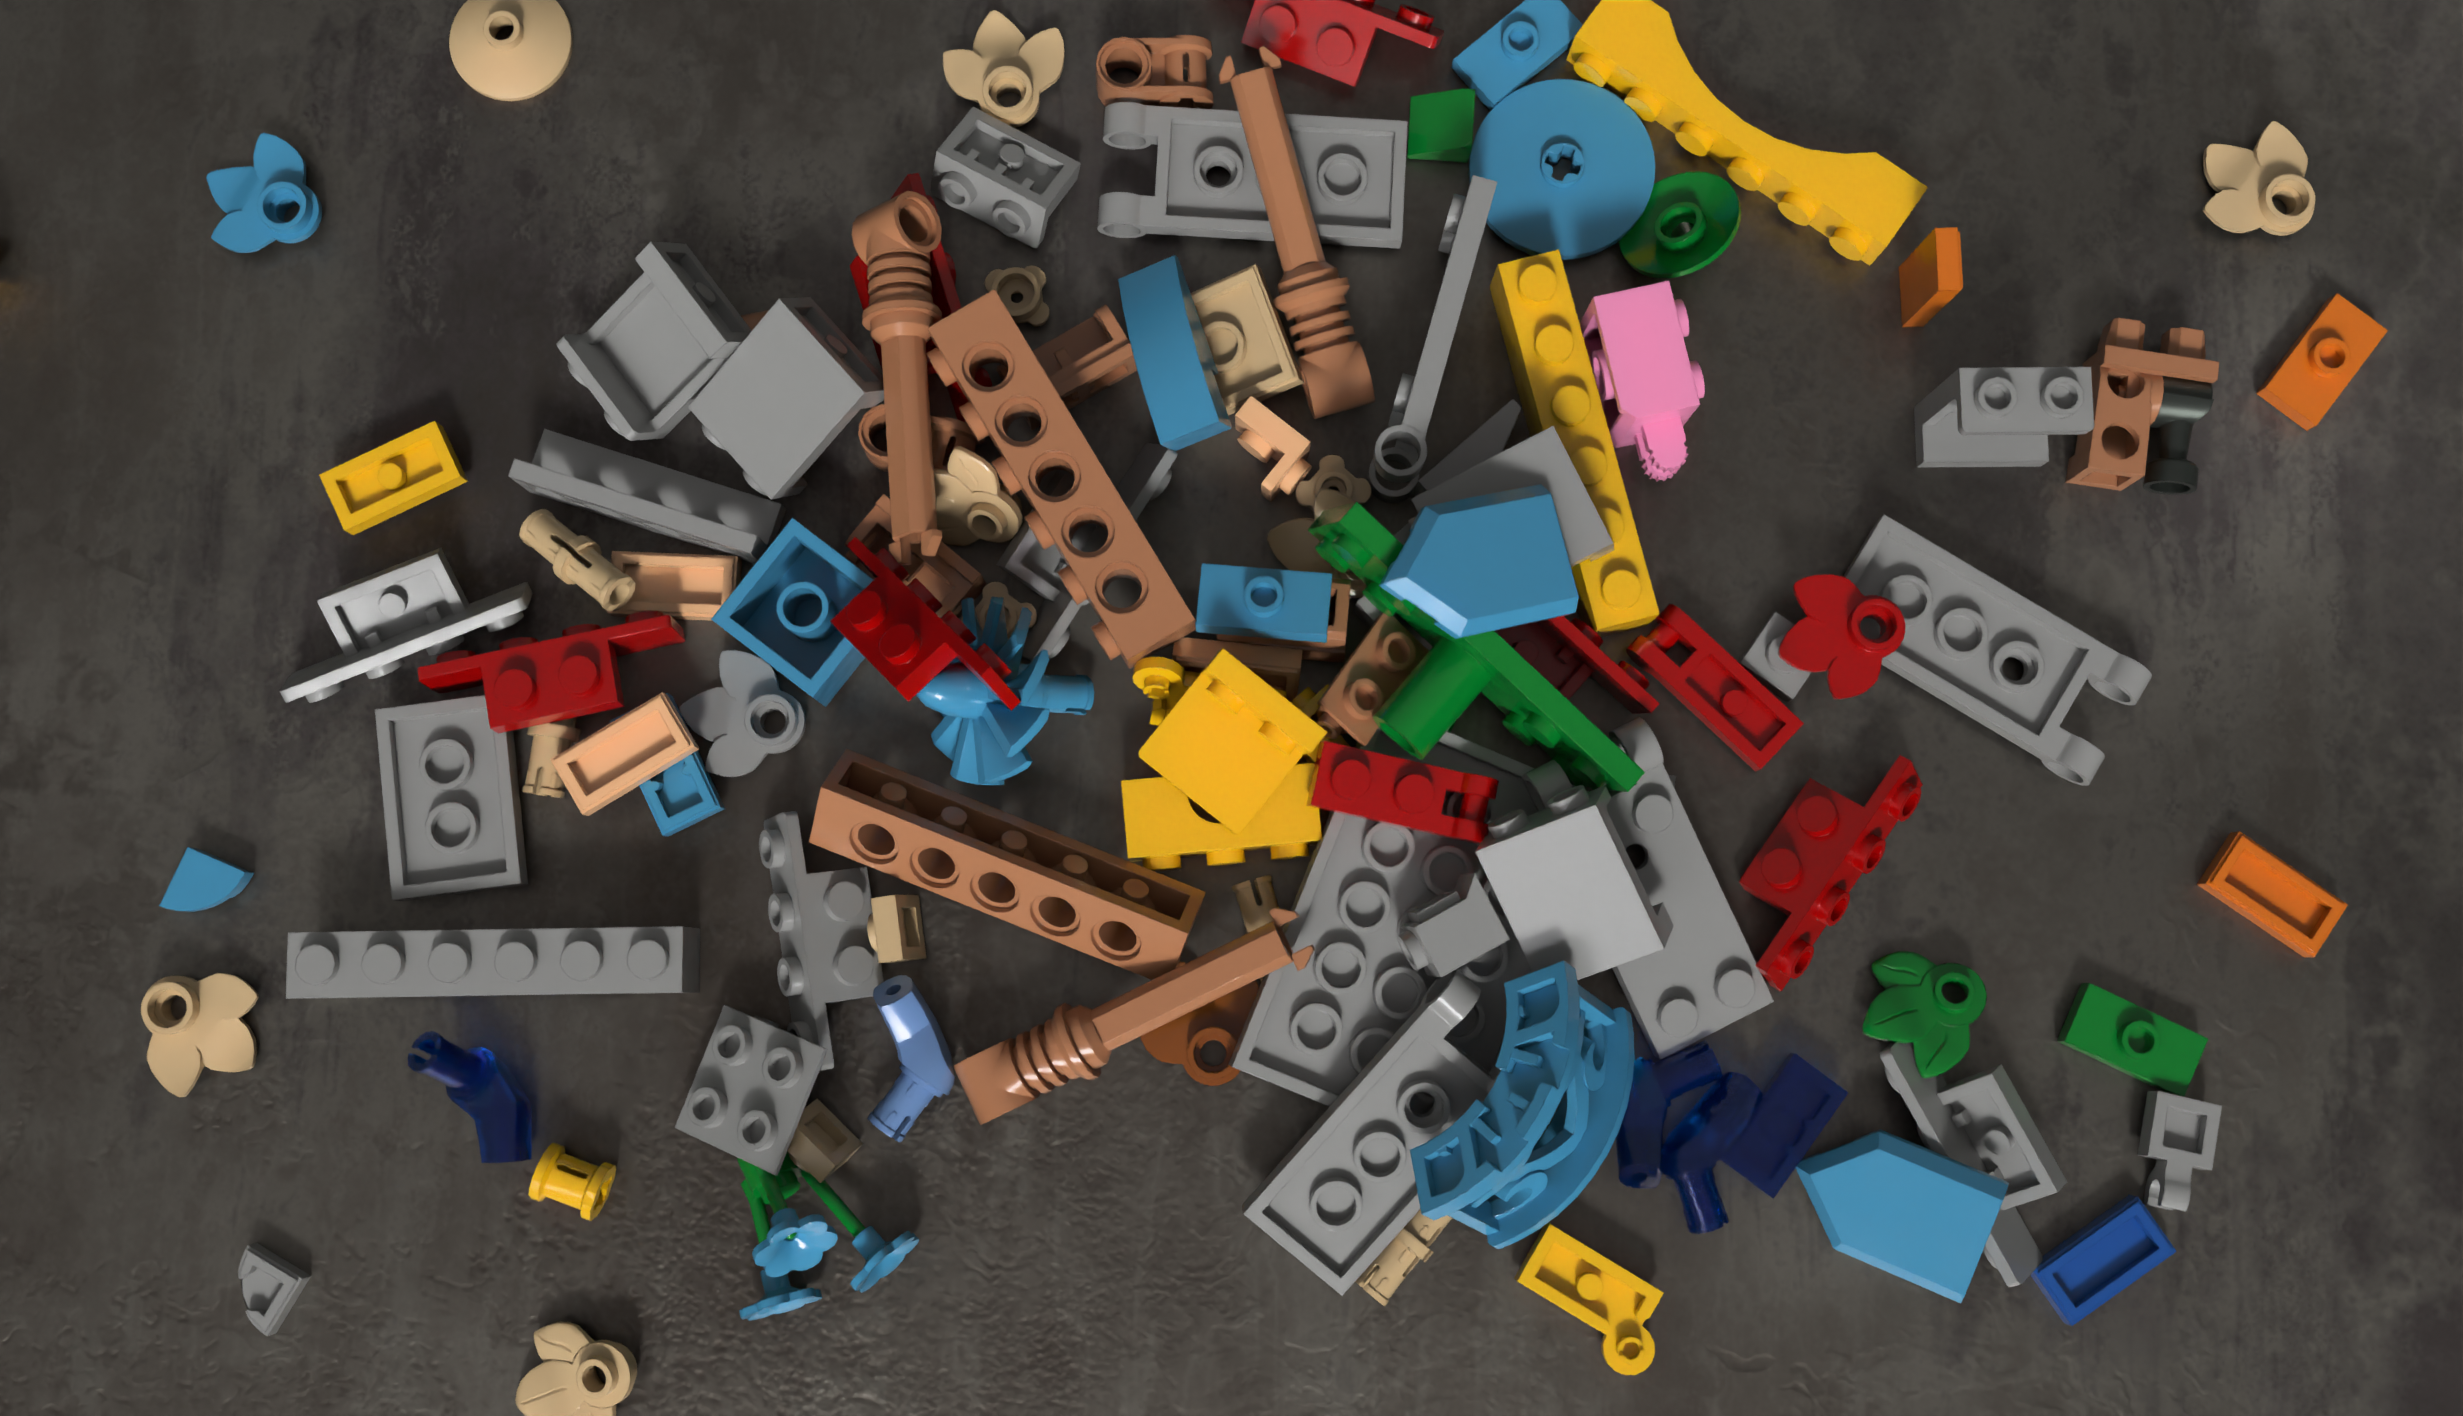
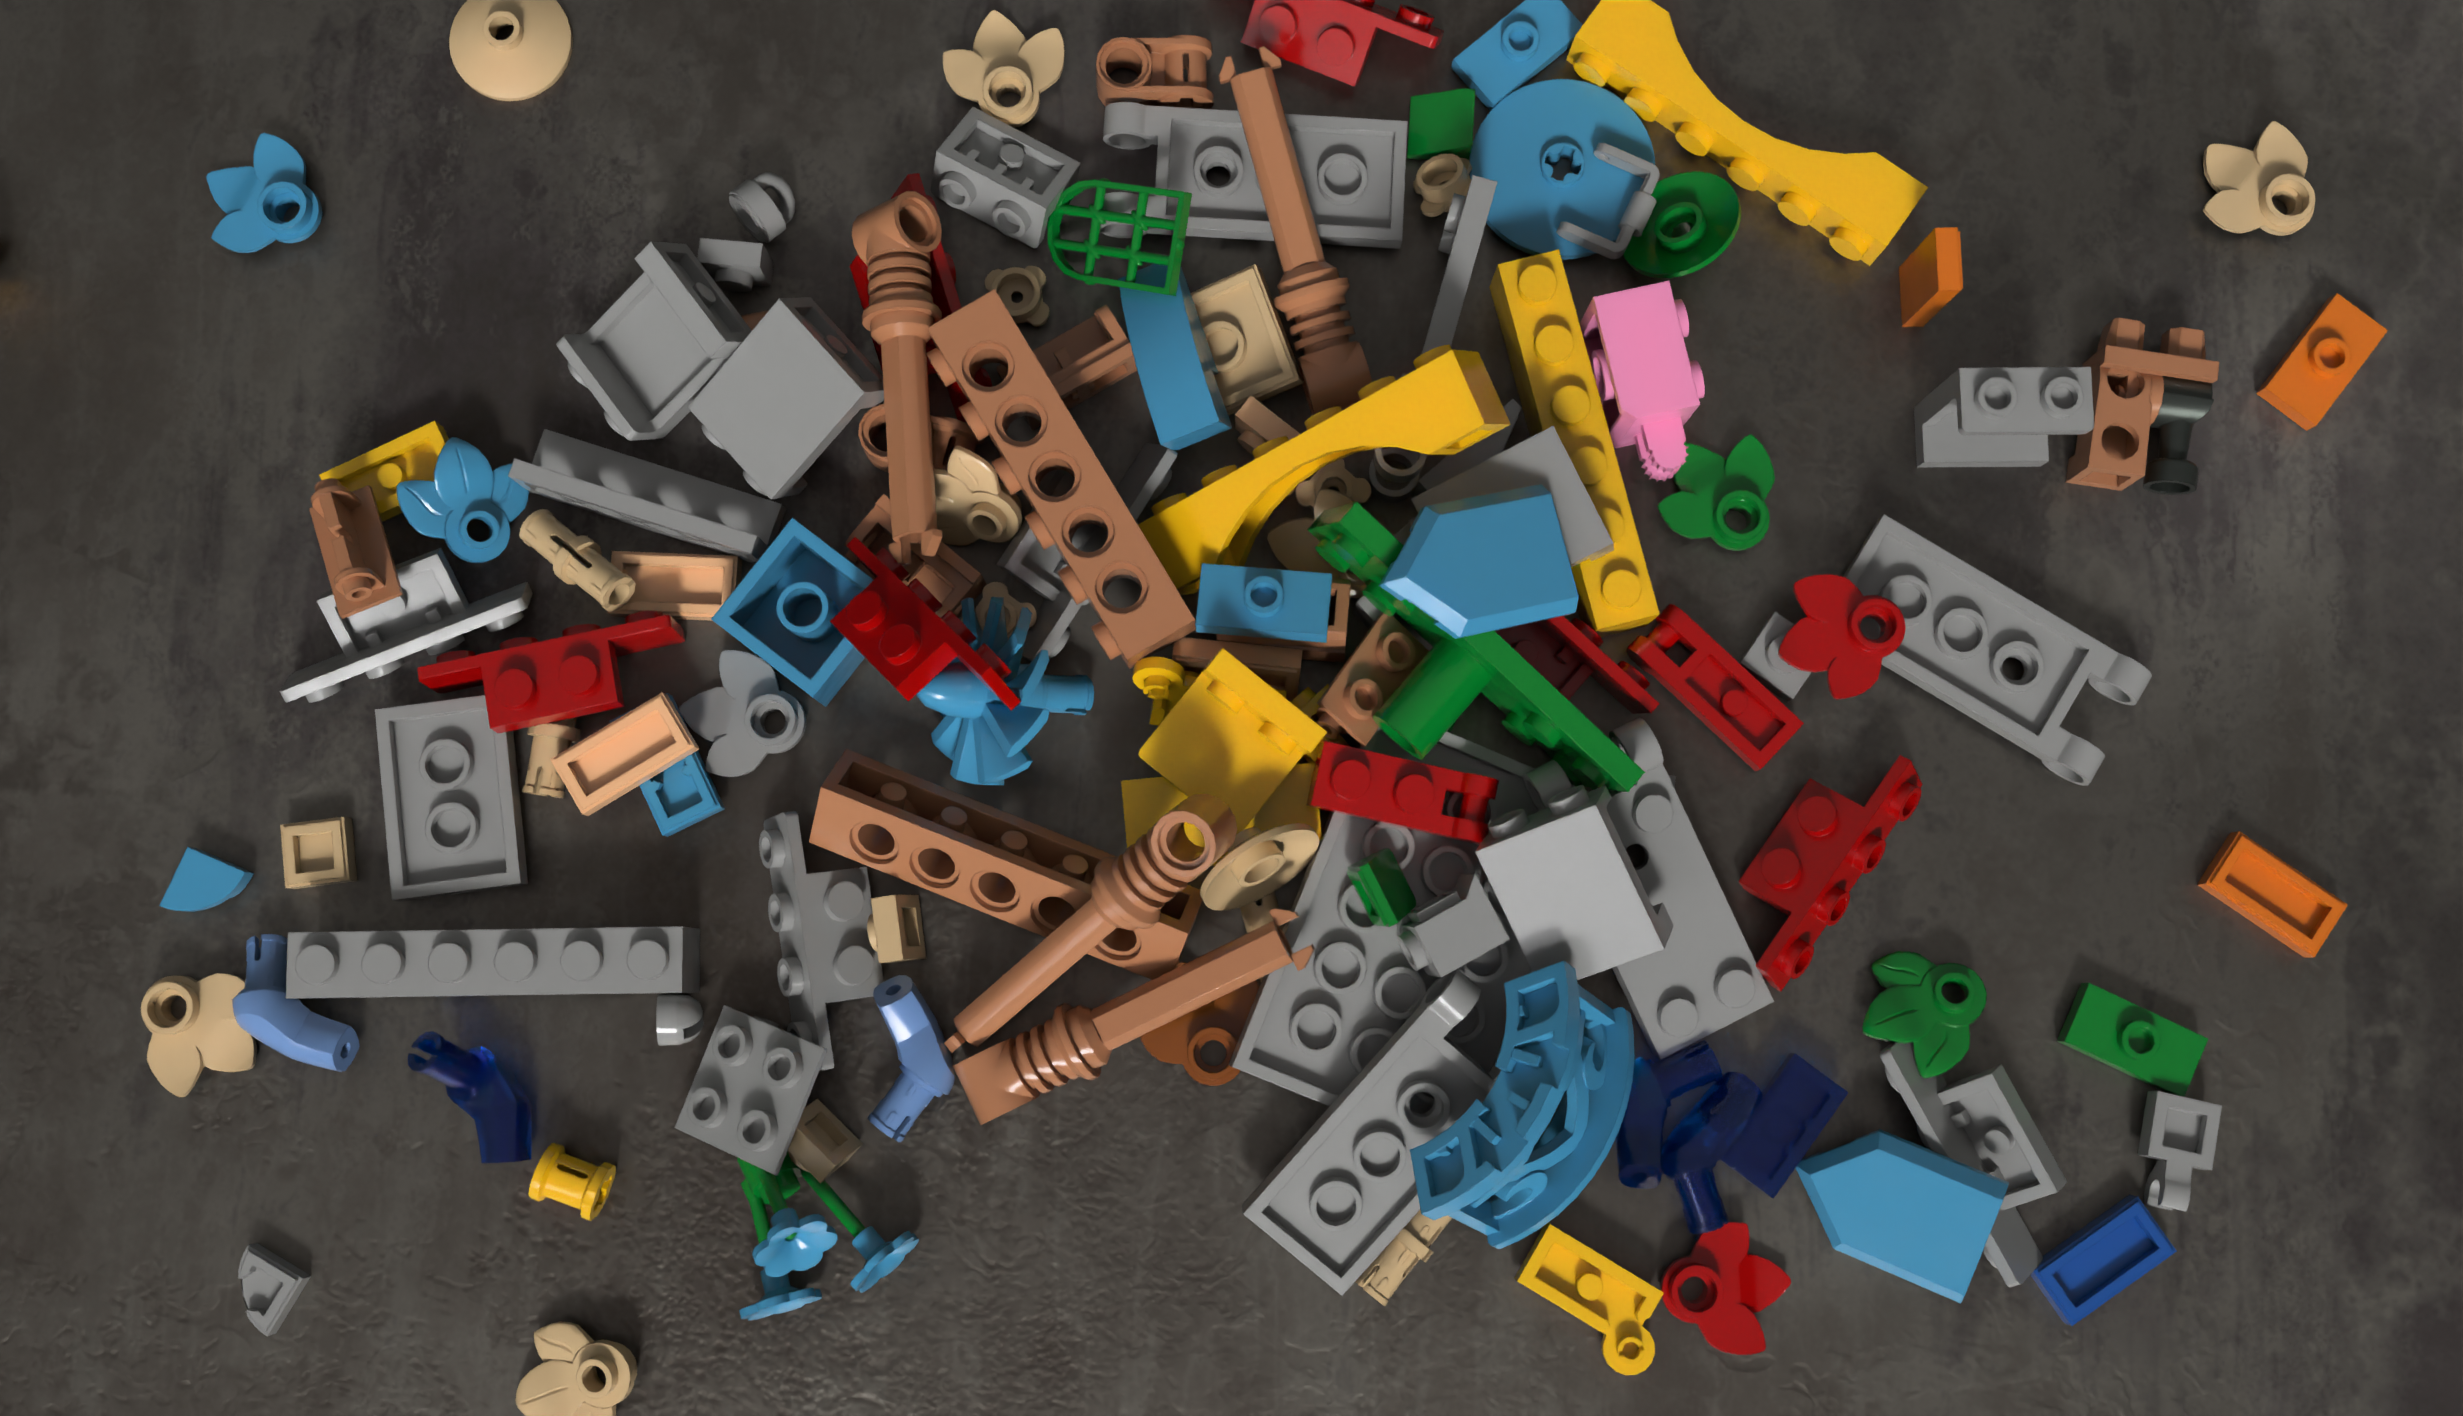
(284, 1022): none -> medium blue arm
(318, 852): none -> tan tile
(353, 547): none -> nougat hinge
(461, 492): none -> dark azure plate
(677, 1019): none -> light grey hinge
(736, 264): none -> light grey plate
(758, 210): none -> light grey tile
(1124, 895): none -> nougat piece
(1132, 253): none -> green window
(1258, 865): none -> tan dish
(1382, 888): none -> green slope
(1429, 411): none -> yellow arch
(1439, 180): none -> tan plate
(1636, 213): none -> light grey piece
(1717, 485): none -> green plate
(1732, 1289): none -> red plate

